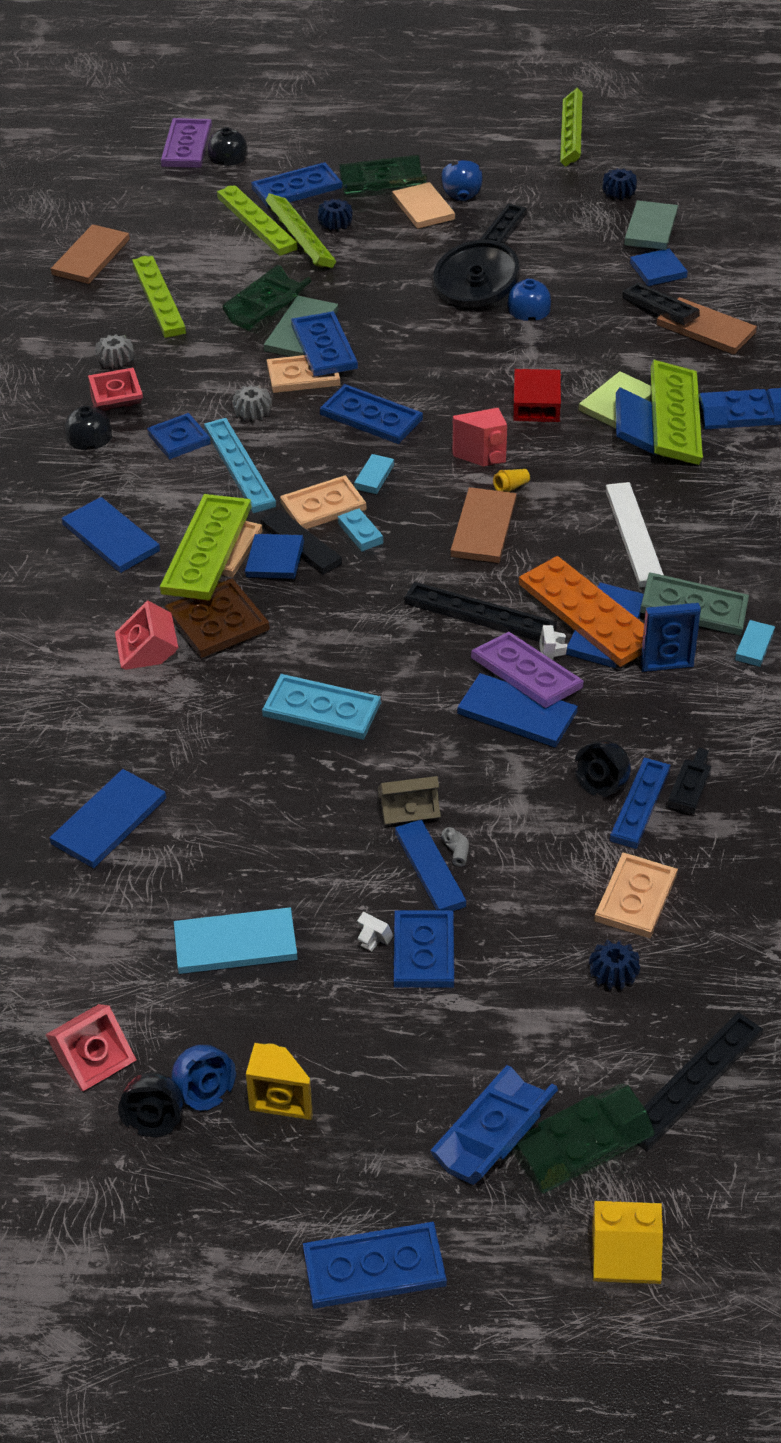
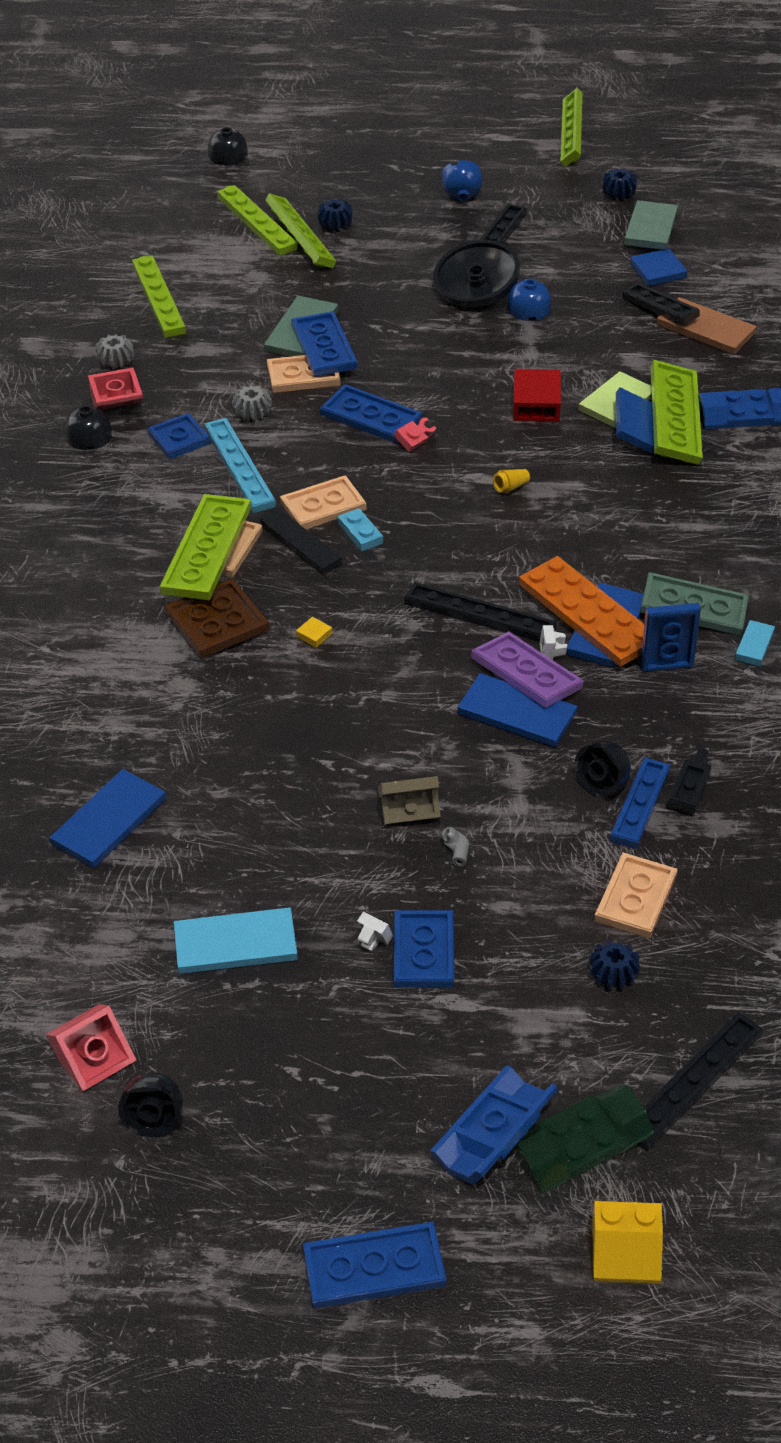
(90, 254): nougat tile -> none
(110, 534): blue tile -> none
(146, 637): coral slope -> none
(186, 143): medium lavender tile -> none
(203, 1076): blue cylinder -> none
(263, 298): clear green piece -> none
(274, 556): blue tile -> none
(277, 1083): yellow slope -> none
(298, 183): blue tile -> none
(314, 632): none -> yellow tile
(321, 706): medium azure tile -> none
(374, 474): medium azure tile -> none
(381, 174): clear green piece -> none
(414, 435): none -> coral plate
(423, 205): light nougat tile -> none
(430, 866): blue tile -> none
(480, 437): coral slope -> none
(483, 525): nougat tile -> none
(633, 531): white tile -> none

